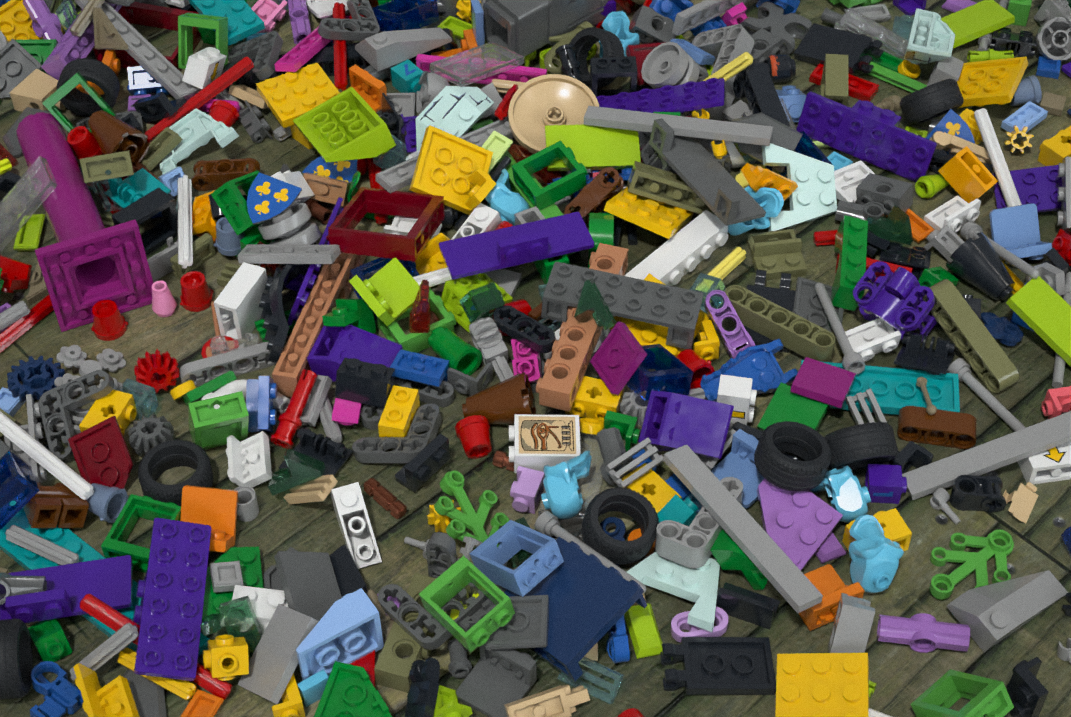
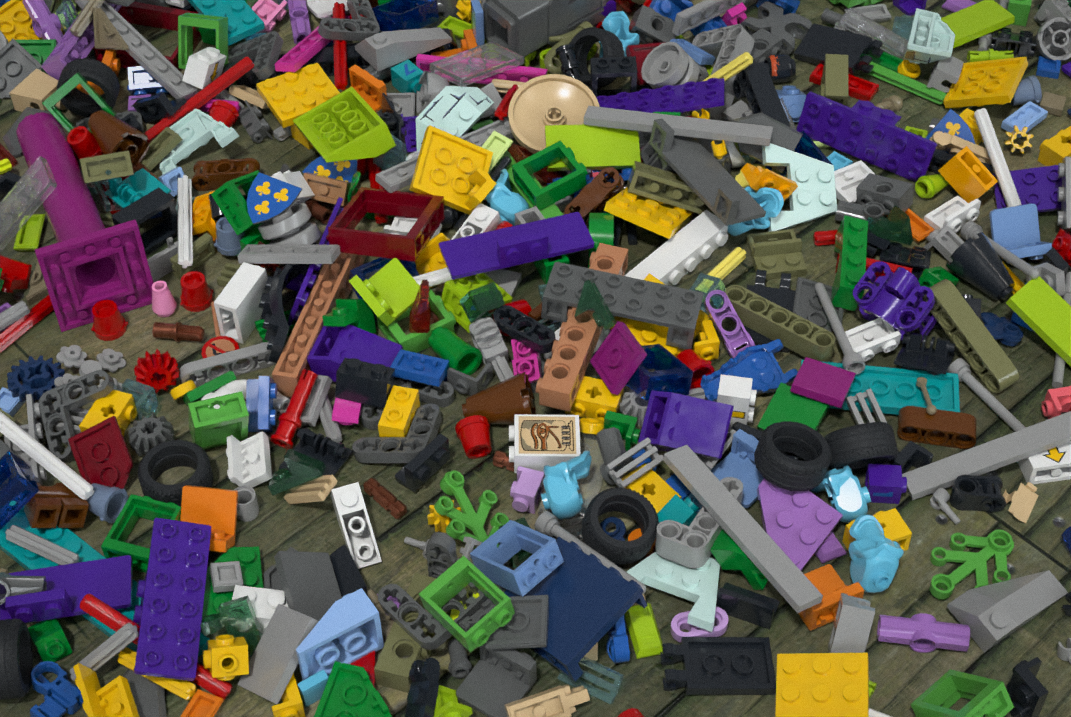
(177, 331): none -> copper axle
(220, 346): clear bar -> none
(931, 102): black tyre -> none

